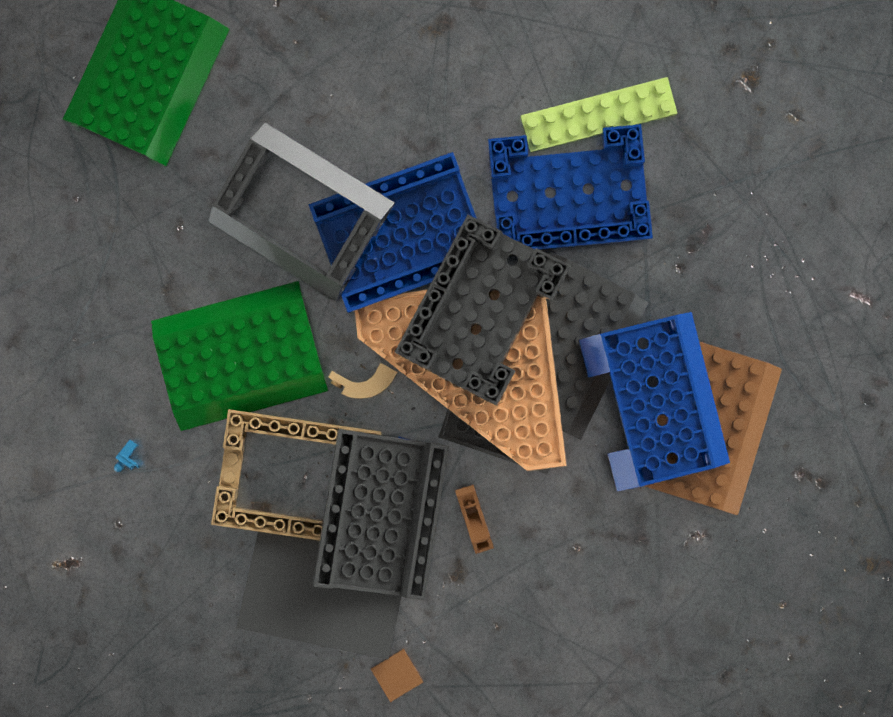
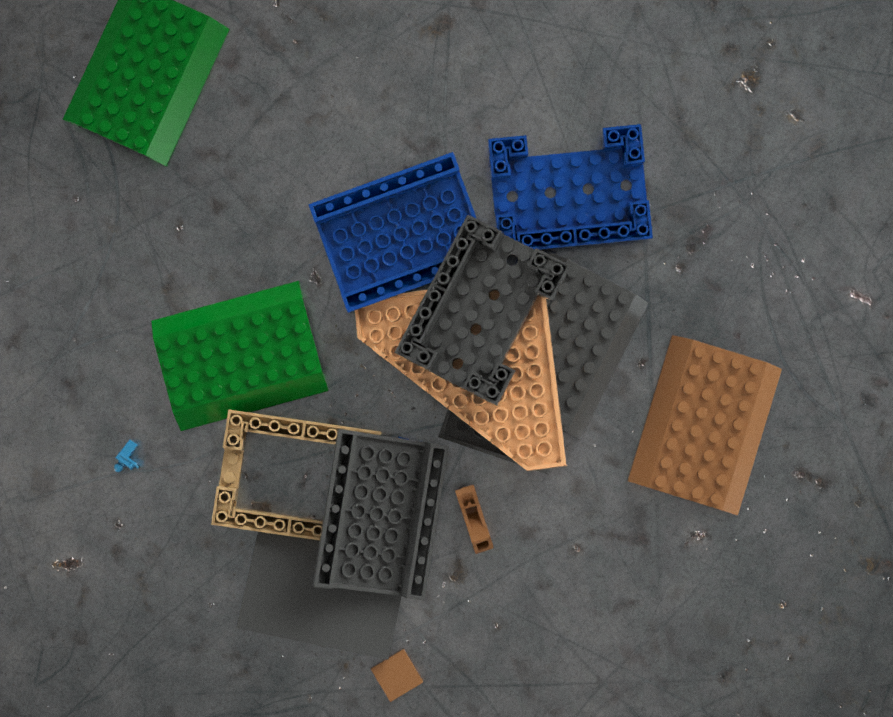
(229, 199): dark grey slope -> none
(374, 386): tan arch -> none
(590, 115): yellowish green plate -> none
(680, 395): blue slope -> none

